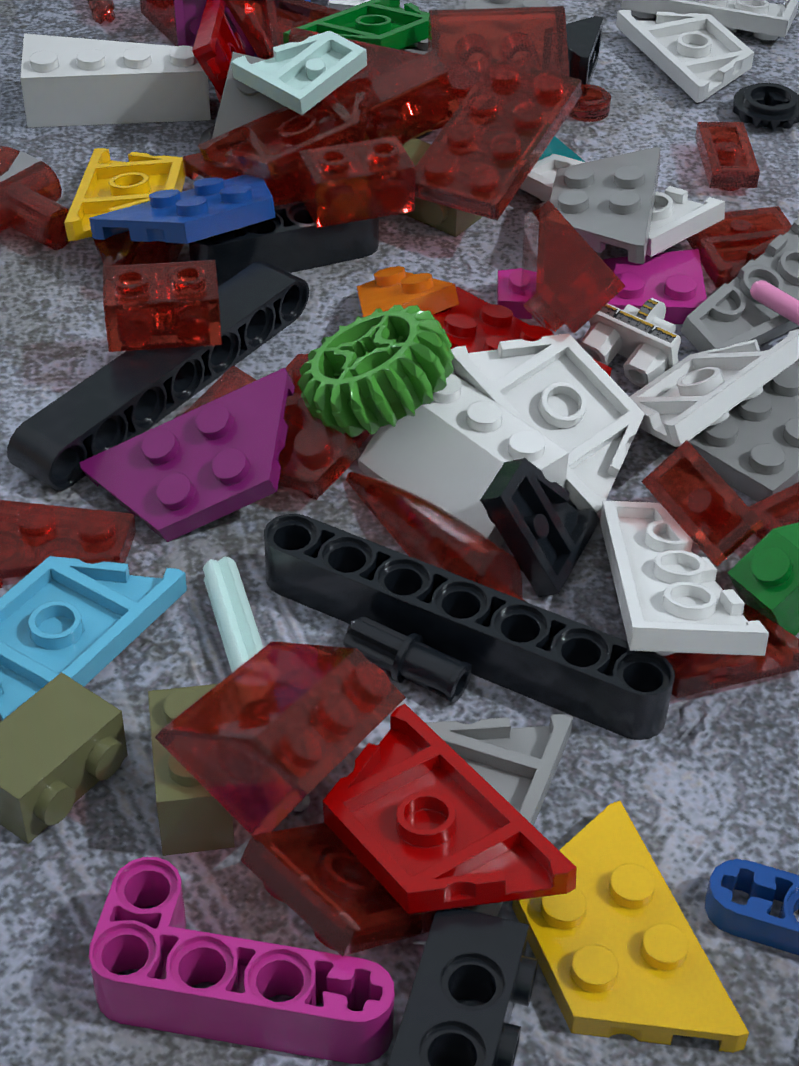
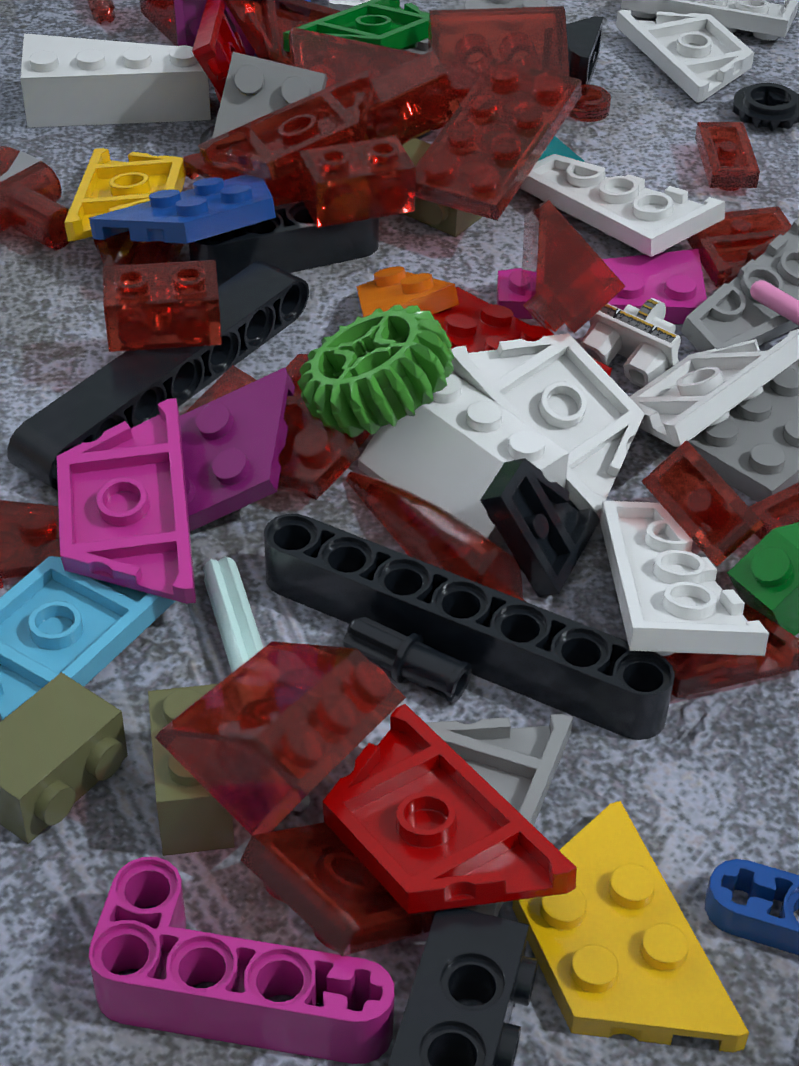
(129, 508): none -> dark pink wing
(303, 70): light aqua wing -> none
(611, 200): light grey wing -> none

